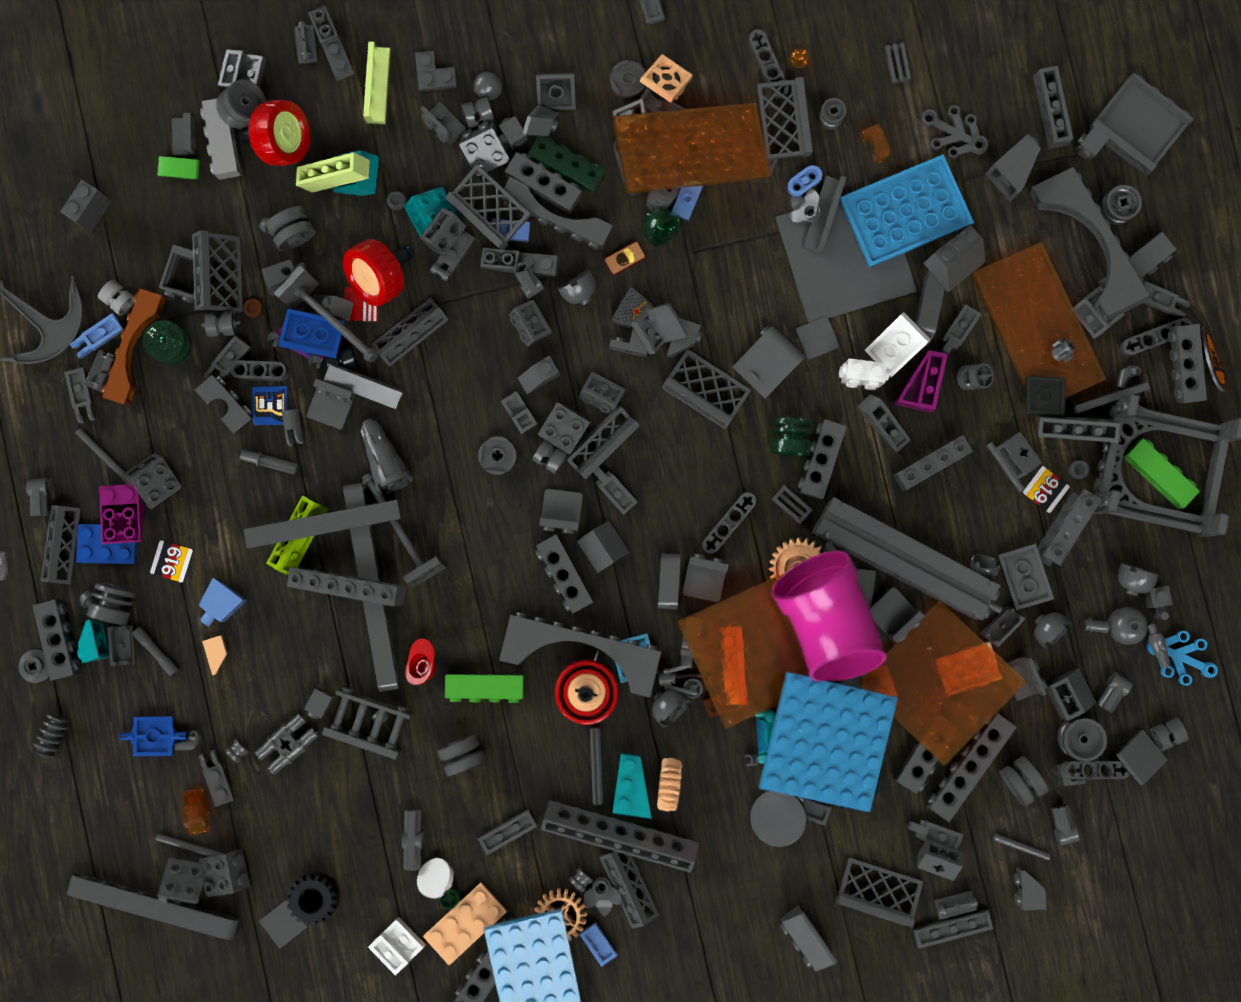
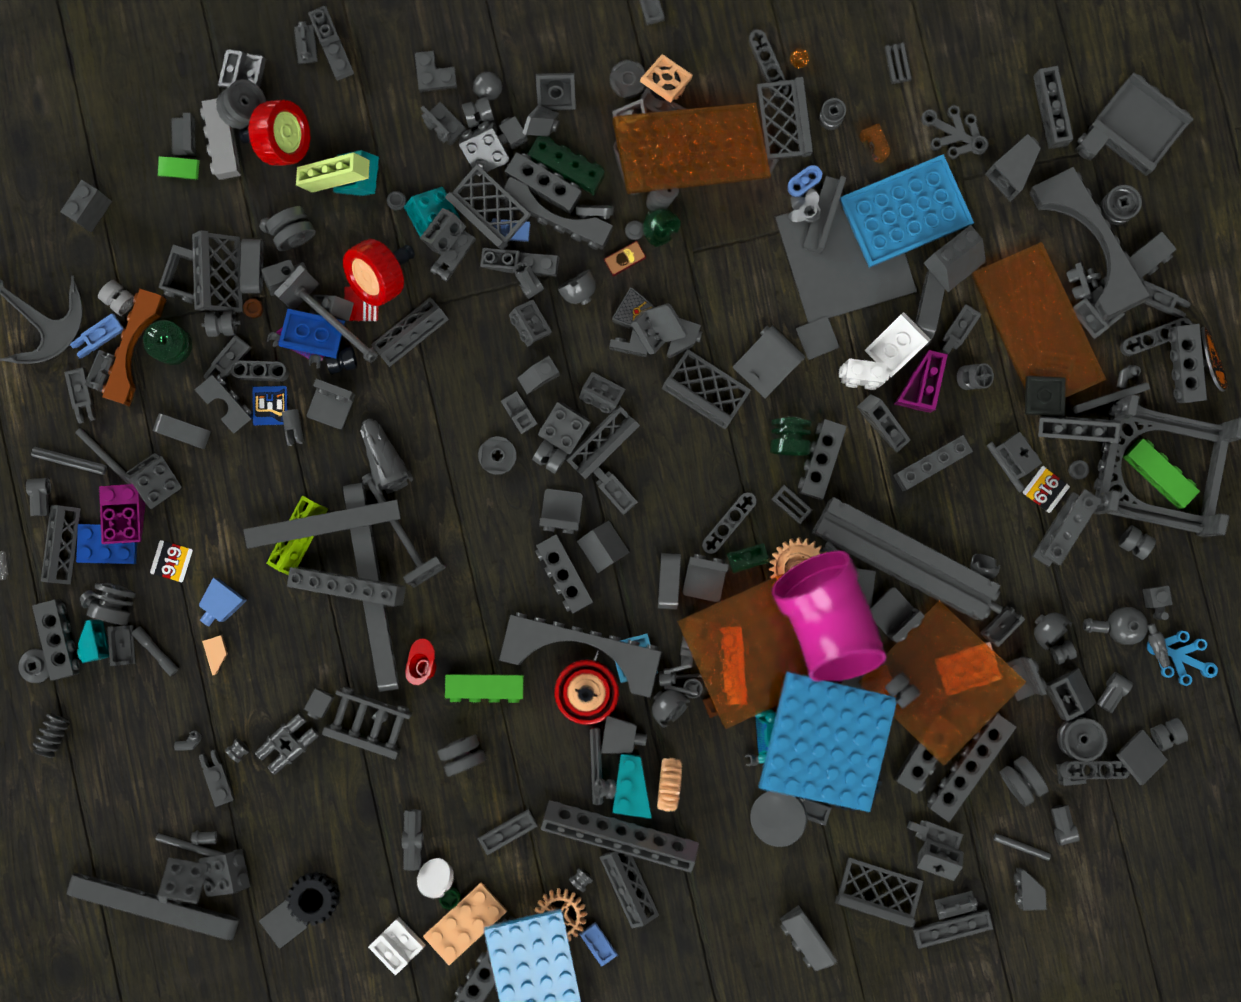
(69, 460): none -> dark grey axle
(153, 736): blue plate -> none
(181, 431): none -> dark grey beam
(195, 811): clear orange slope -> none
(203, 837): none -> dark grey pin
(250, 266): none -> dark grey beam
(268, 461): dark grey axle -> none
(363, 385): tile -> none
(376, 84): yellowish green fence -> none
(602, 211): none -> dark grey plate
(602, 898): dark grey plate -> none
(604, 788): none -> dark grey wheel
(621, 736): none -> dark grey torso
(634, 230): none -> dark grey plate
(686, 202): medium blue plate -> none
(748, 558): none -> clear green brick
(902, 690): none -> dark grey wheel
(1026, 576): dark grey plate -> none
(1061, 653): none -> dark grey wheel
(1063, 350): dark grey gear -> none
(1084, 289): none -> dark grey hips
(1136, 579): dark grey cylinder -> none
(1139, 543): none -> dark grey wheel

